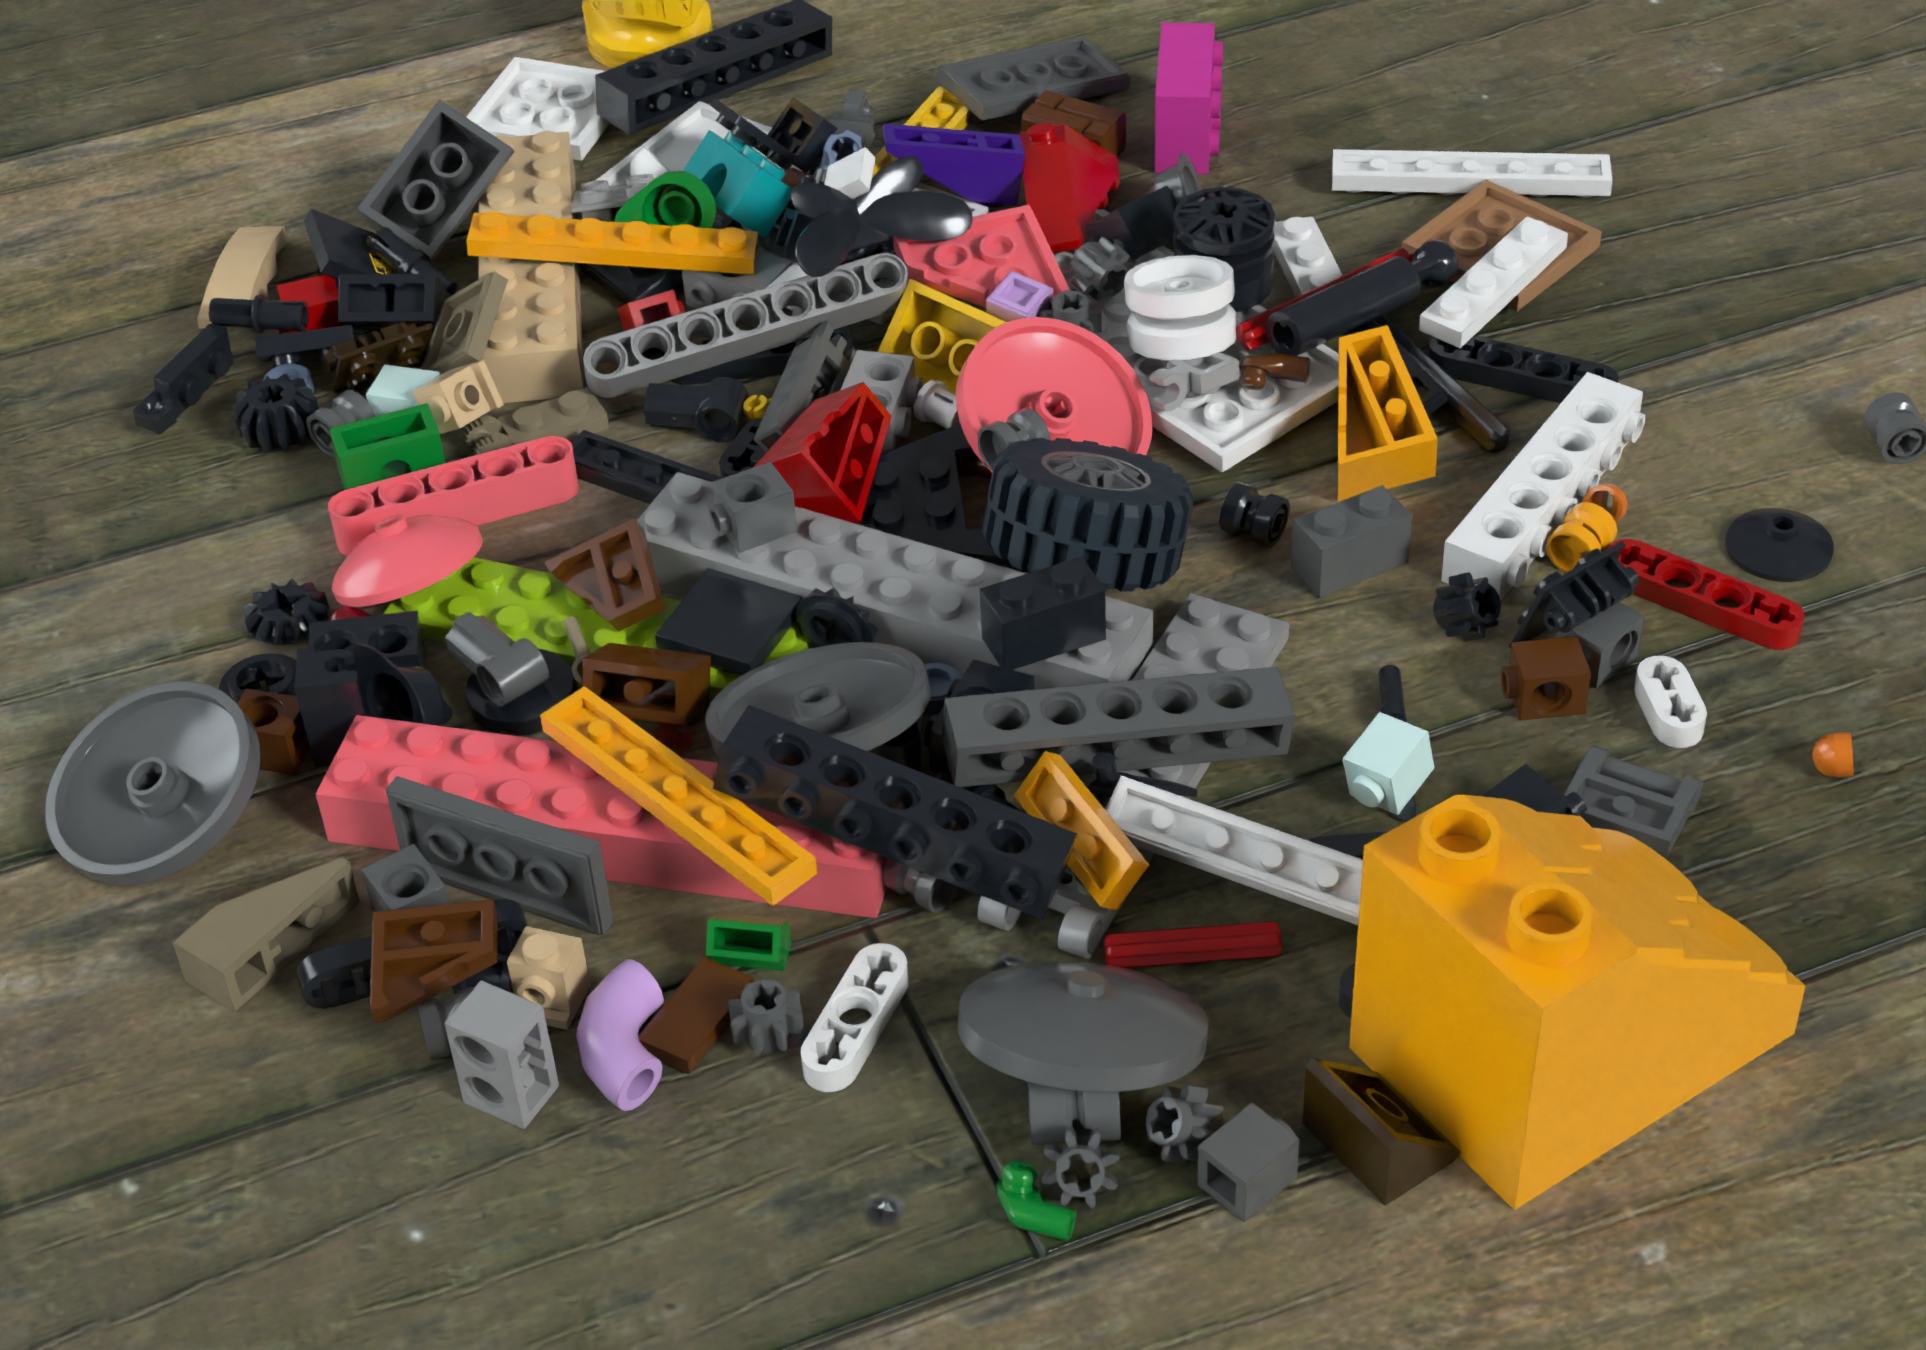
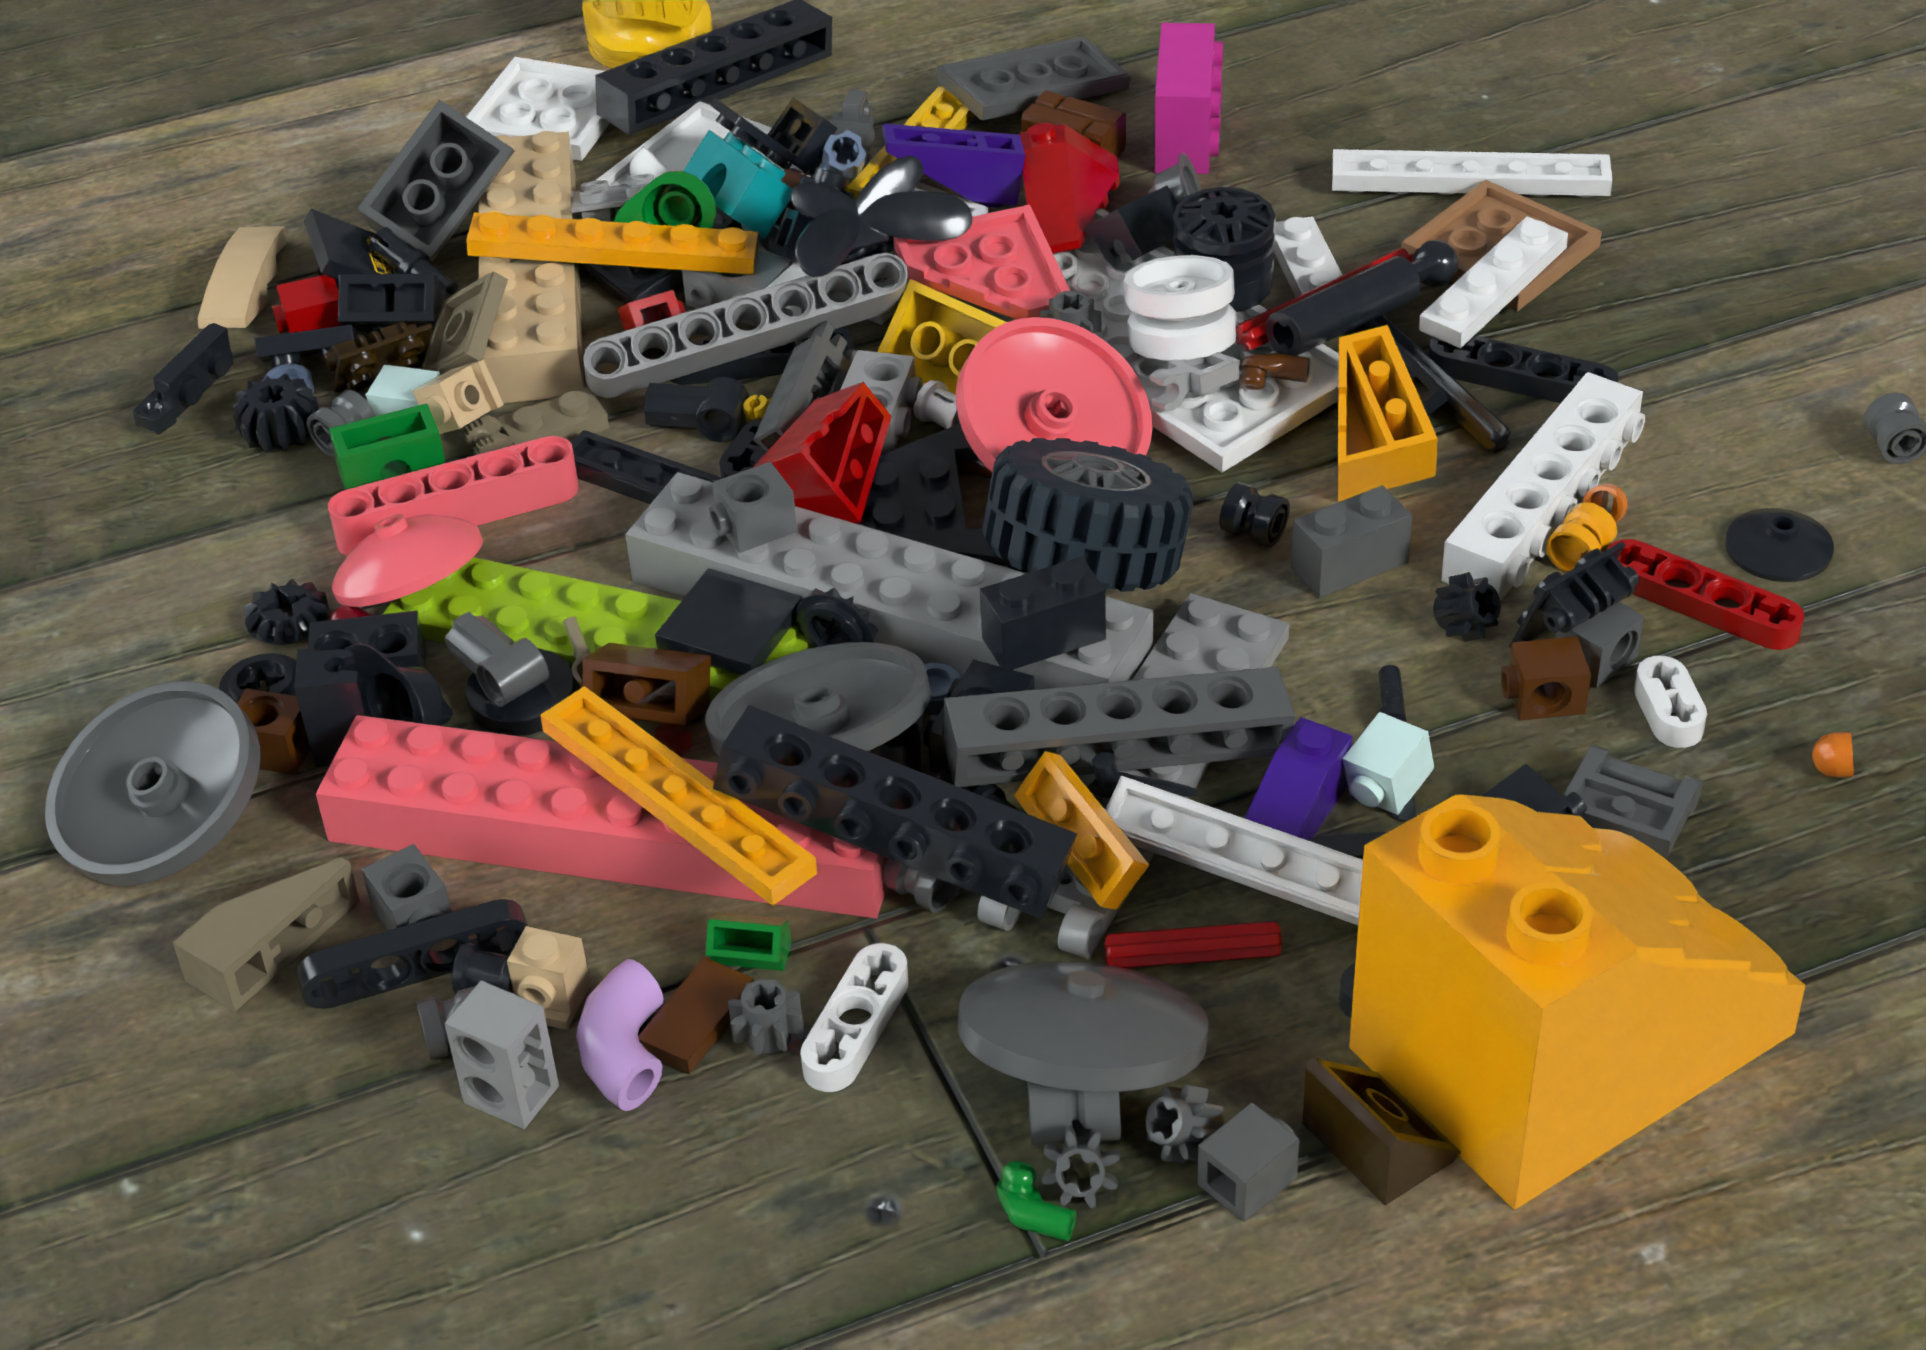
(259, 314): black axle -> none
(427, 952): reddish brown wing -> none
(504, 855): dark grey tile -> none
(613, 575): reddish brown wing -> none
(852, 174): white tile -> none
(1018, 298): lavender tile -> none
(1019, 426): dark grey wheel -> none
(1099, 268): dark grey gear -> none
(1302, 780): none -> dark purple slope

